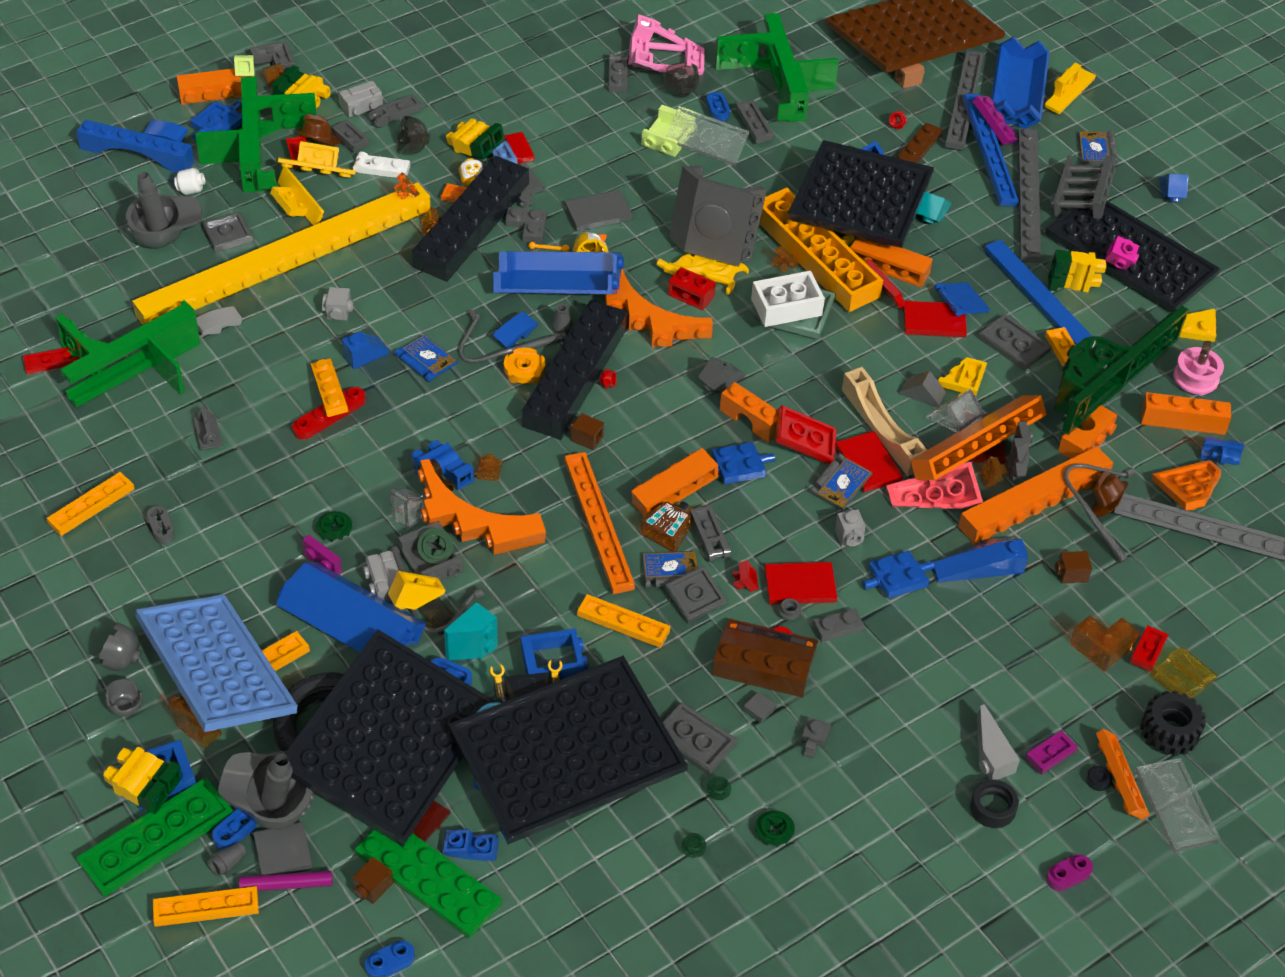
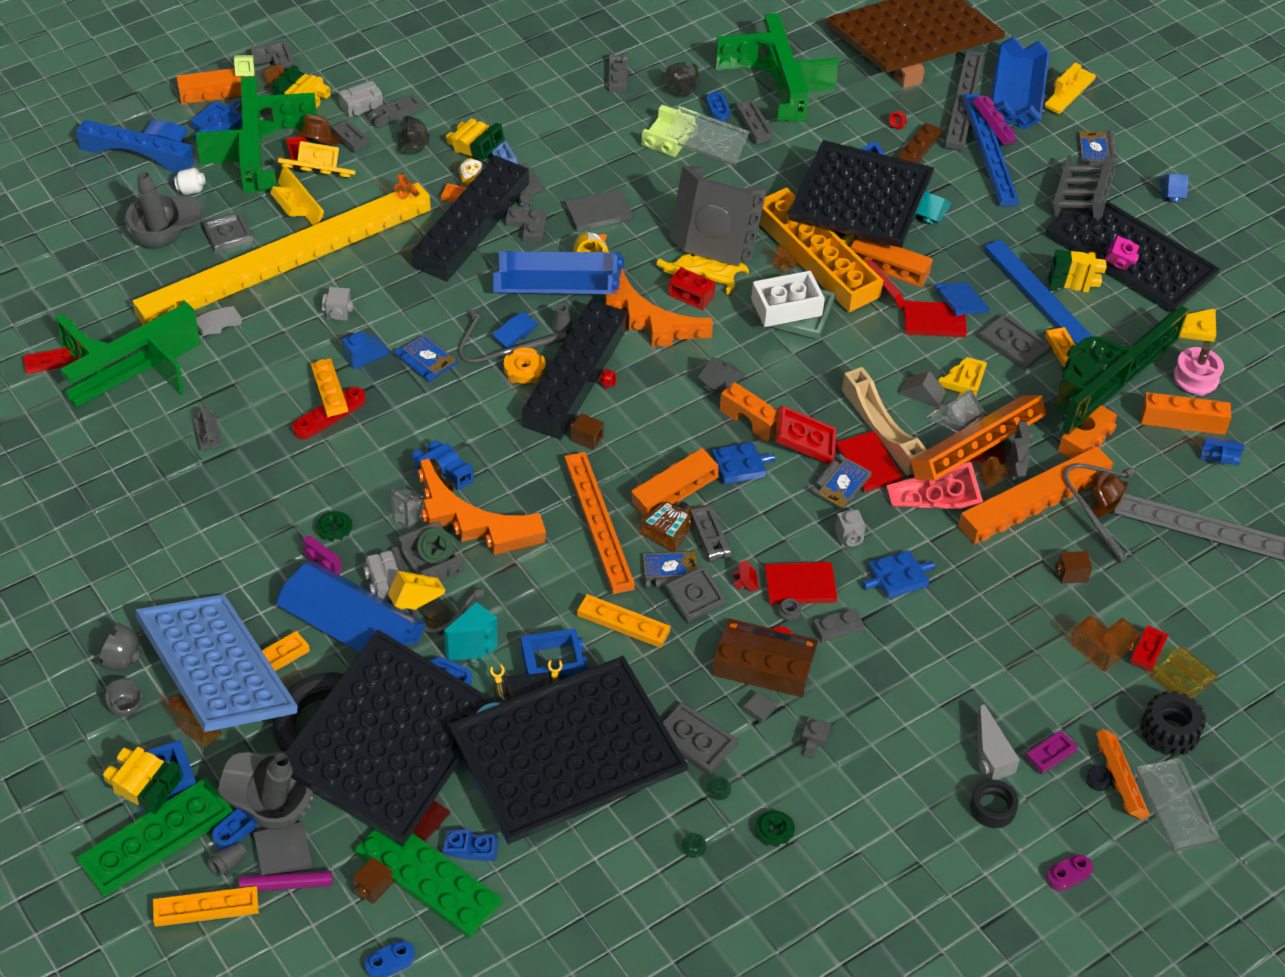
(90, 503): light orange plate -> none
(156, 526): dark grey beam -> none
(380, 165): white plate -> none
(429, 220): clear orange tile -> none
(489, 468): clear orange tile -> none
(520, 147): red tile -> none
(565, 248): light orange hinge -> none
(639, 46): bright pink windscreen -> none
(986, 559): blue wedge -> none
(1029, 196): dark grey plate -> none
(1190, 484): orange plate -> none

